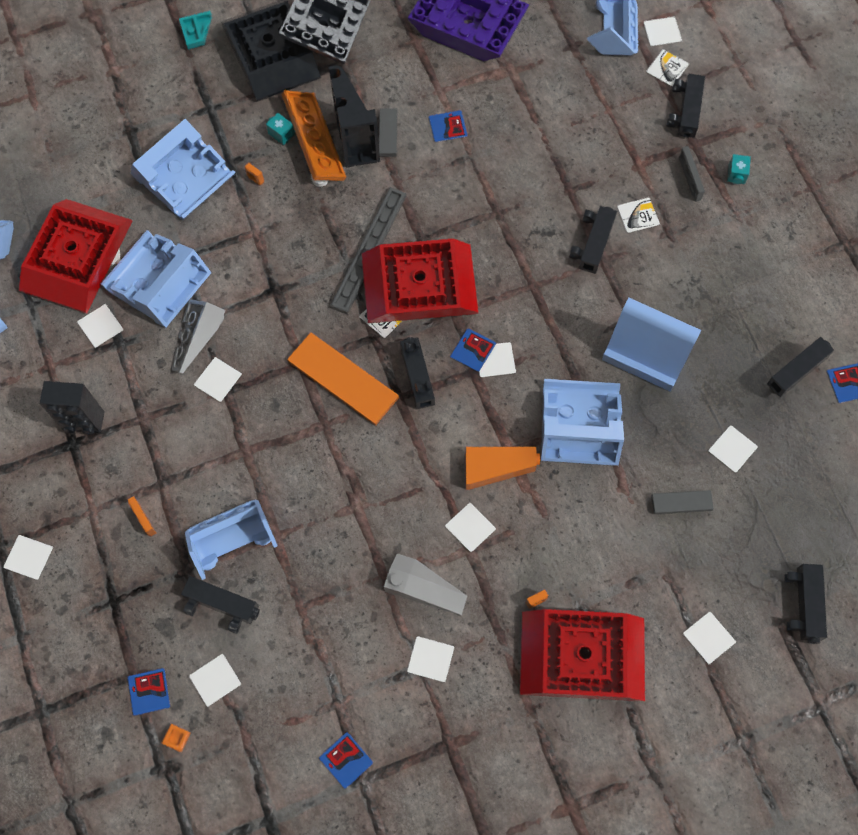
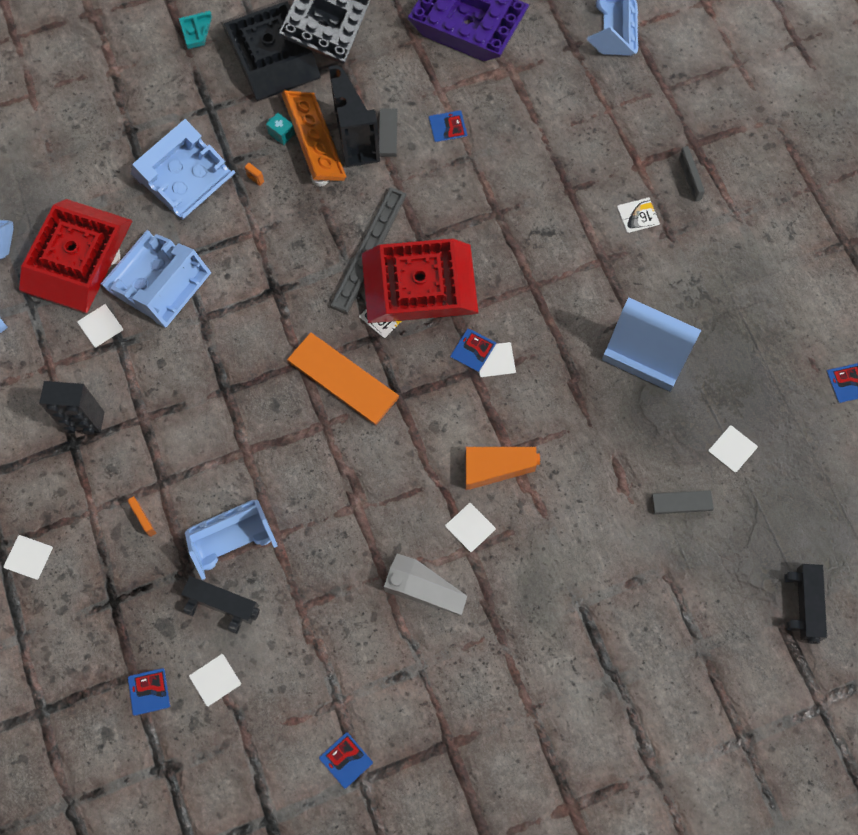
(176, 738): orange tile -> none
(201, 323): light grey wedge -> none
(217, 379): white sticker -> none
(417, 372): black brick -> none
(430, 659): white sticker -> none
(536, 599): orange tile -> none
(556, 669): red slope -> none
(581, 422): light blue panel -> none
(598, 238): black brick -> none
(662, 31): white sticker -> none
(667, 67): sticker -> none
(691, 105): black brick -> none
(709, 637): white sticker -> none
(739, 169): teal brick -> none
(800, 366): black brick -> none

